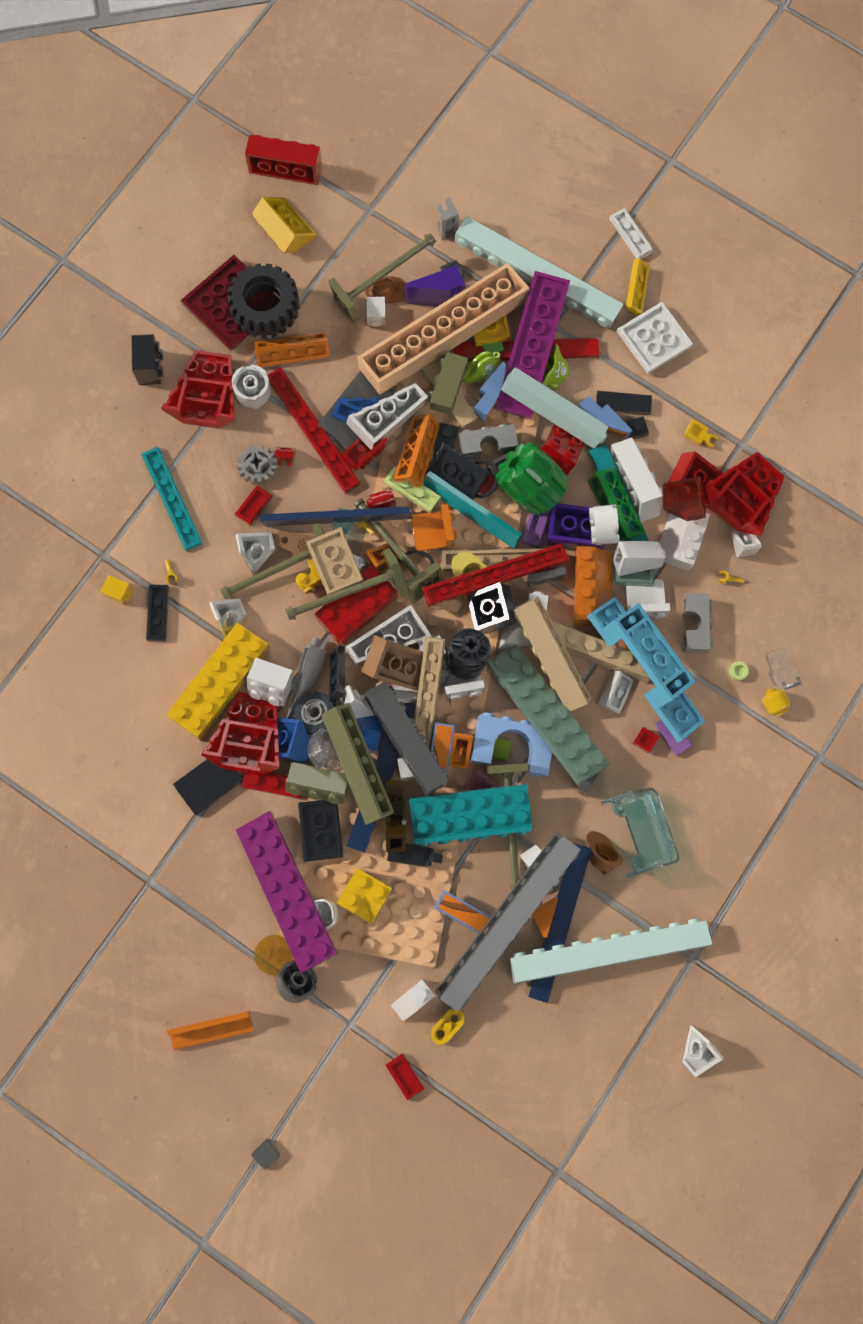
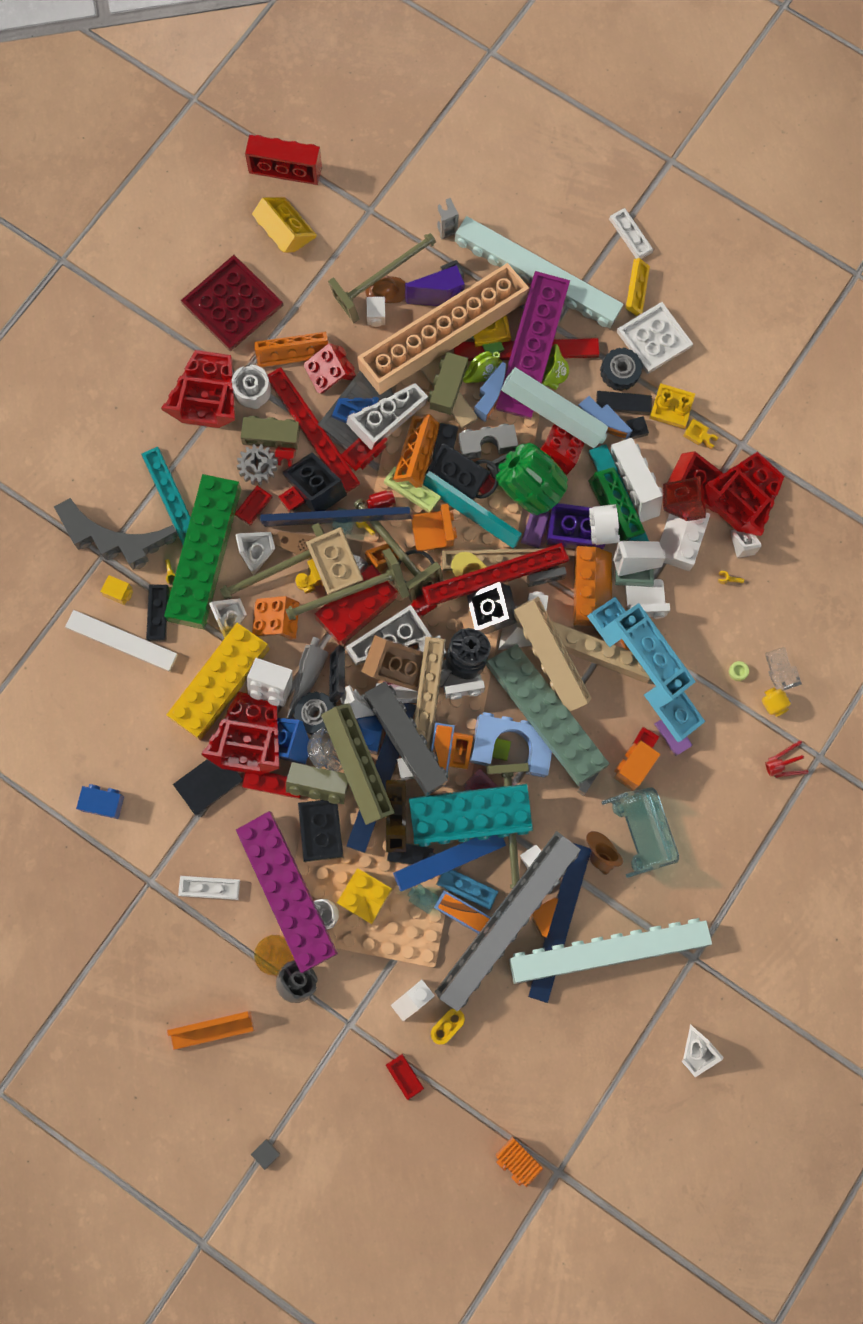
(100, 802): none -> blue brick
(110, 543): none -> dark grey arch
(121, 640): none -> white tile
(147, 359): black brick -> none
(203, 552): none -> green brick
(209, 887): none -> white tile
(263, 279): black tyre -> none
(270, 432): none -> olive brick
(272, 619): none -> orange bracket
(291, 499): none -> red plate
(315, 483): none -> black slope
(329, 367): none -> bracket
(420, 606): none -> red brick
(422, 898): none -> clear light blue bracket
(446, 861): none -> blue tile
(468, 888): none -> dark azure tile
(519, 1162): none -> orange brick
(616, 691): white slope -> none
(619, 379): none -> black wheel
(636, 766): none -> orange brick
(672, 406): none -> yellow plate
(698, 606): light grey arch -> none
(775, 766): none -> red plant

